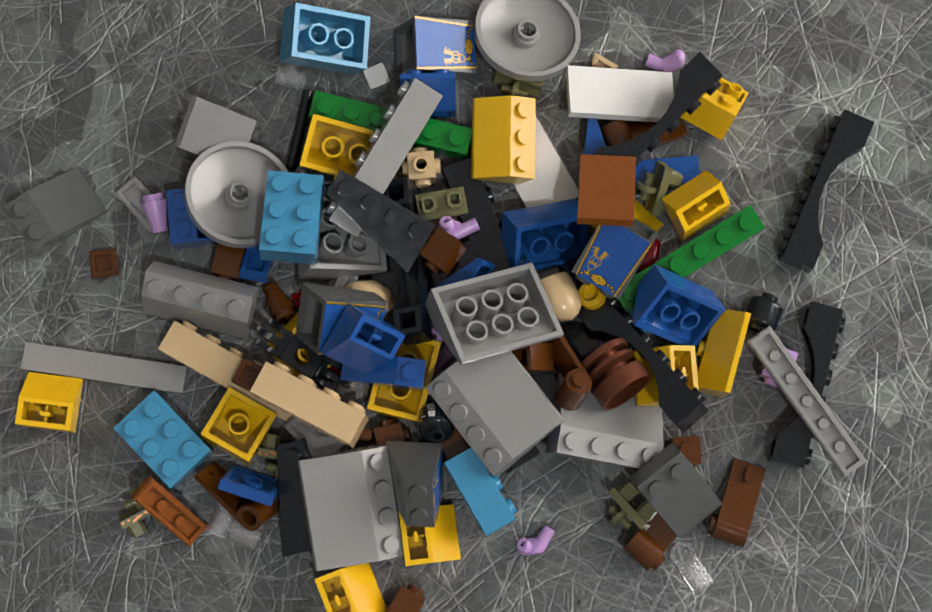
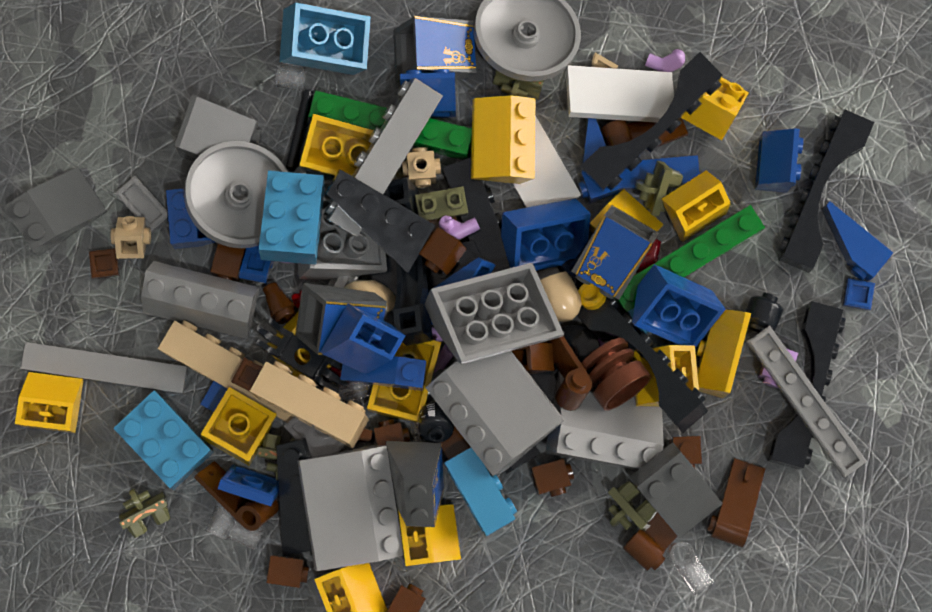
(130, 237): none -> tan brick
(155, 211): lavender cone -> none
(168, 510): dark orange tile -> none
(213, 396): none -> blue tile
(287, 571): none -> reddish brown brick
(376, 75): white sticker -> none
(537, 544): lavender arm -> none
(552, 477): none -> reddish brown brick
(606, 190): dark orange tile -> none
(777, 160): none -> blue slope
(858, 247): none -> blue slope
(858, 294): none -> blue tile

